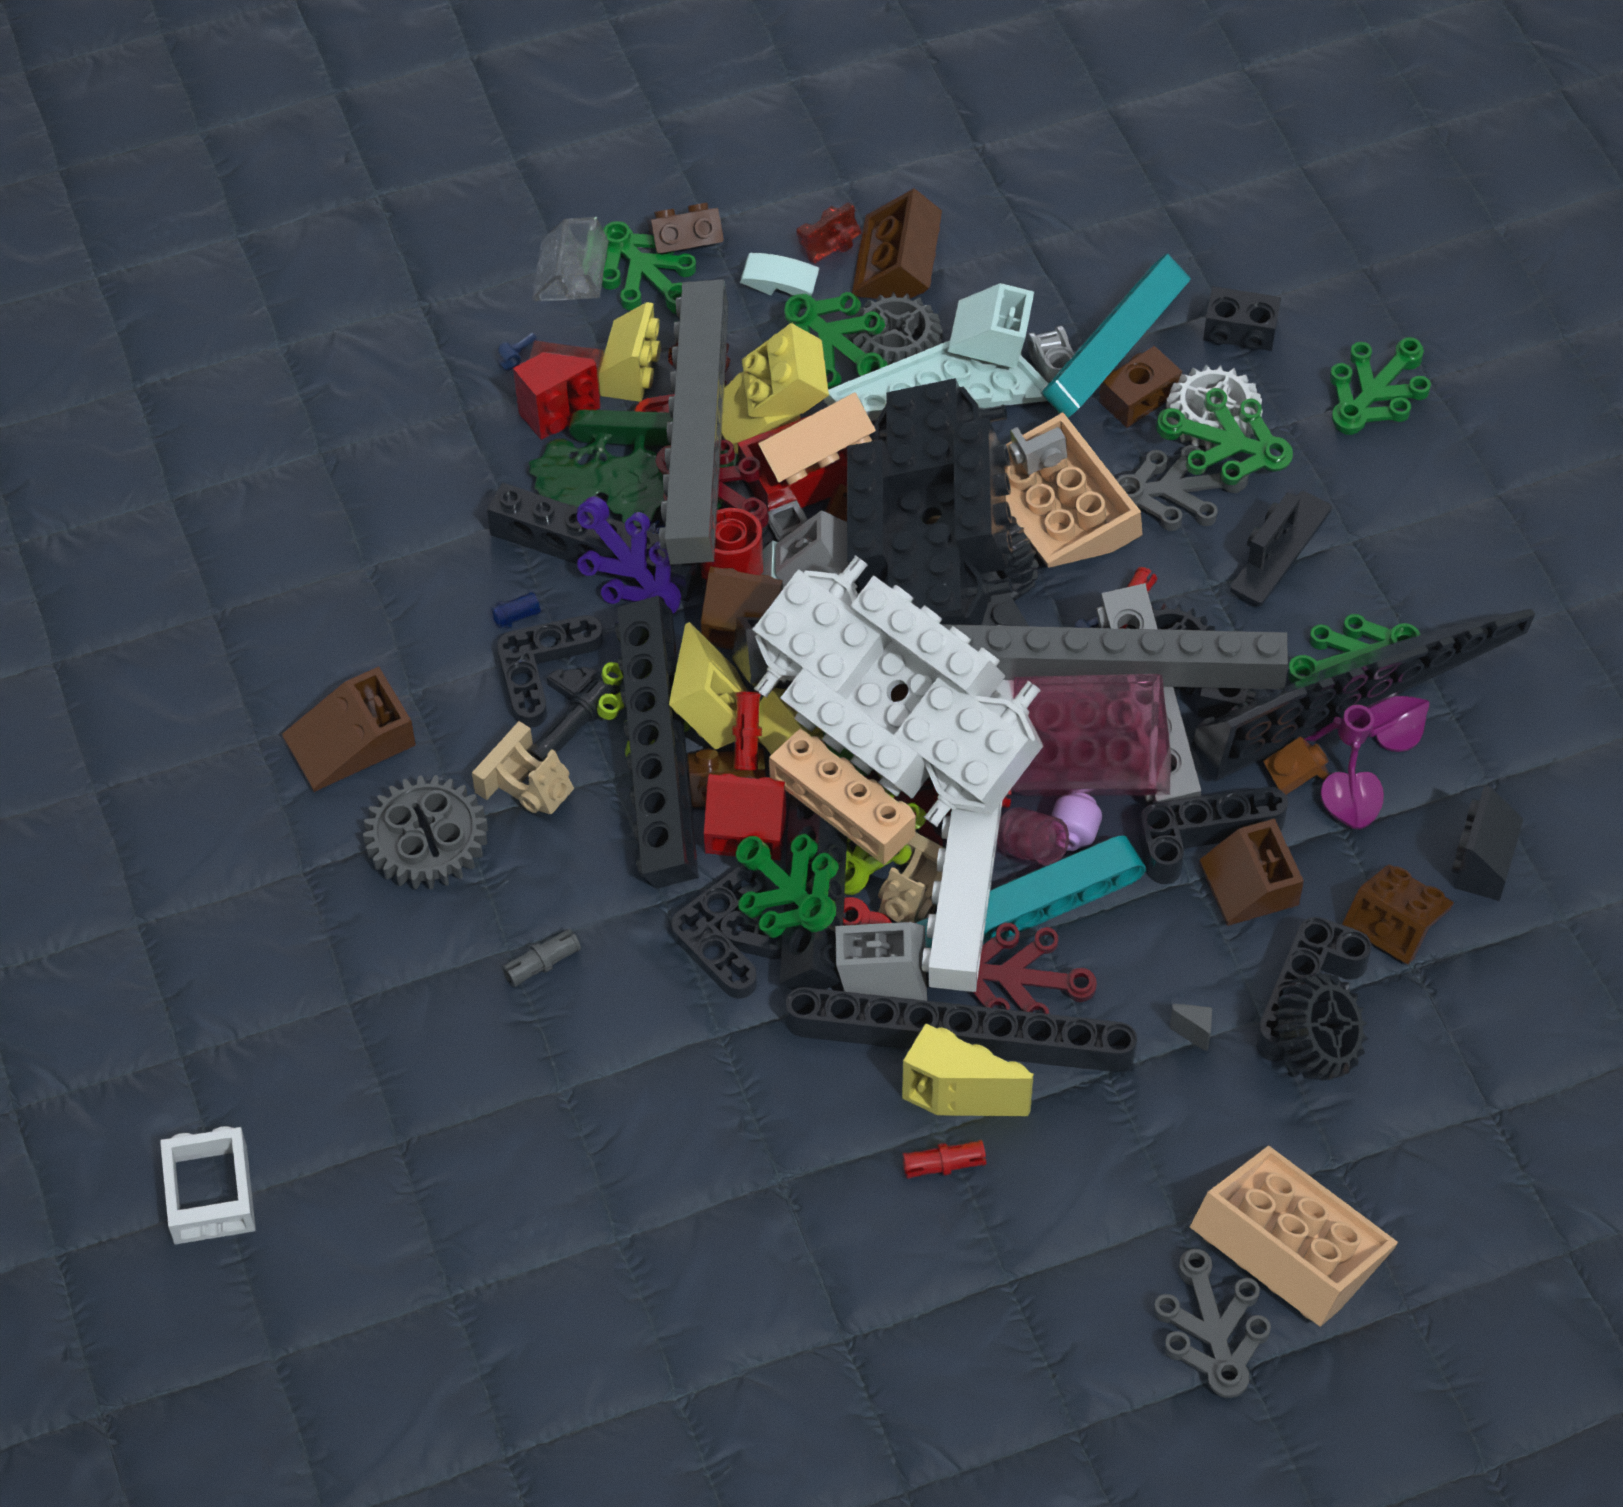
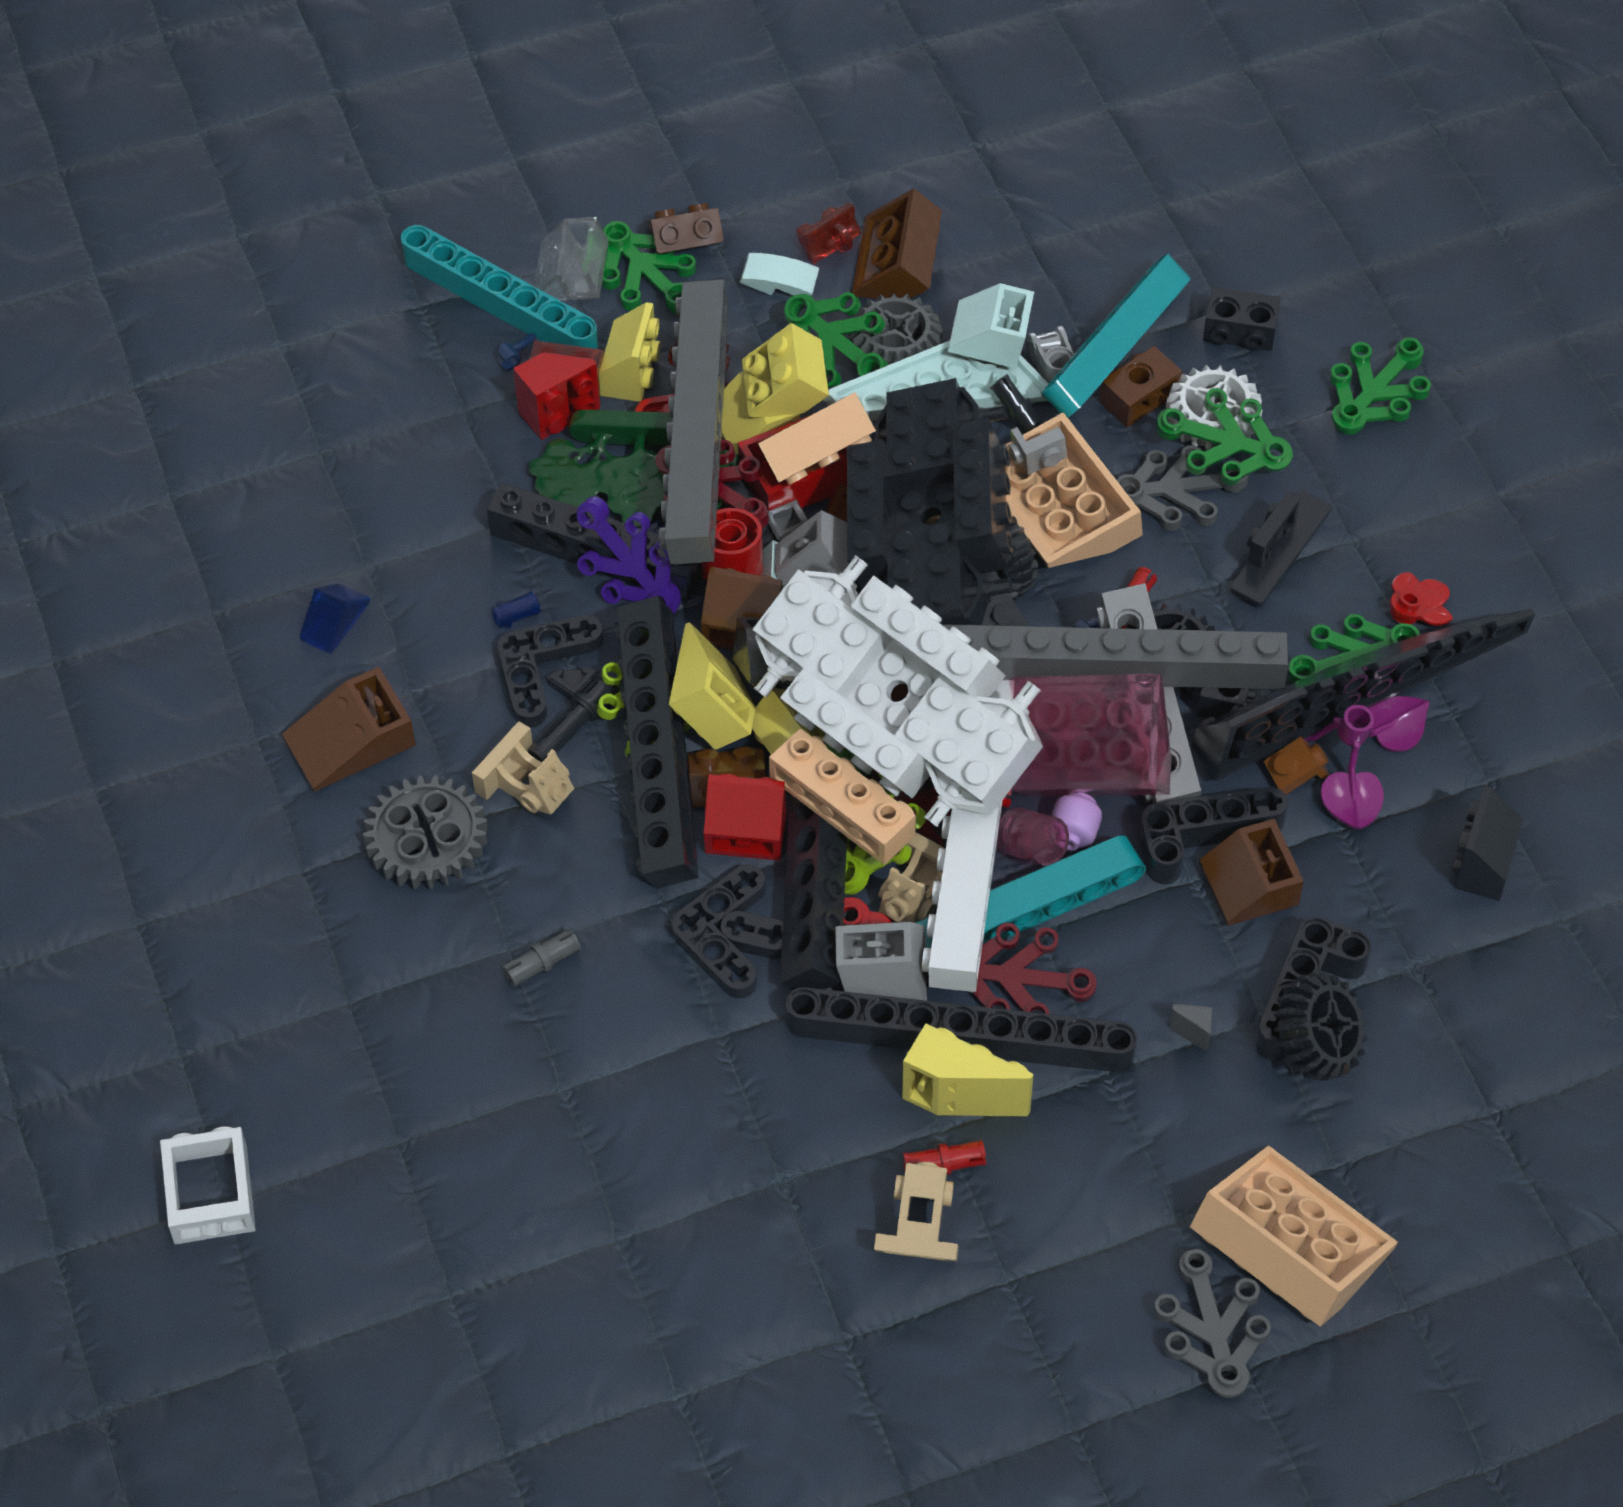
(331, 615): none -> clear blue slope
(495, 289): none -> teal beam
(747, 730): red pin -> none
(814, 910): green plant -> none
(920, 1238): none -> tan tile
(1016, 404): none -> black pin
(1396, 911): reddish brown bracket -> none
(1419, 600): none -> red plate

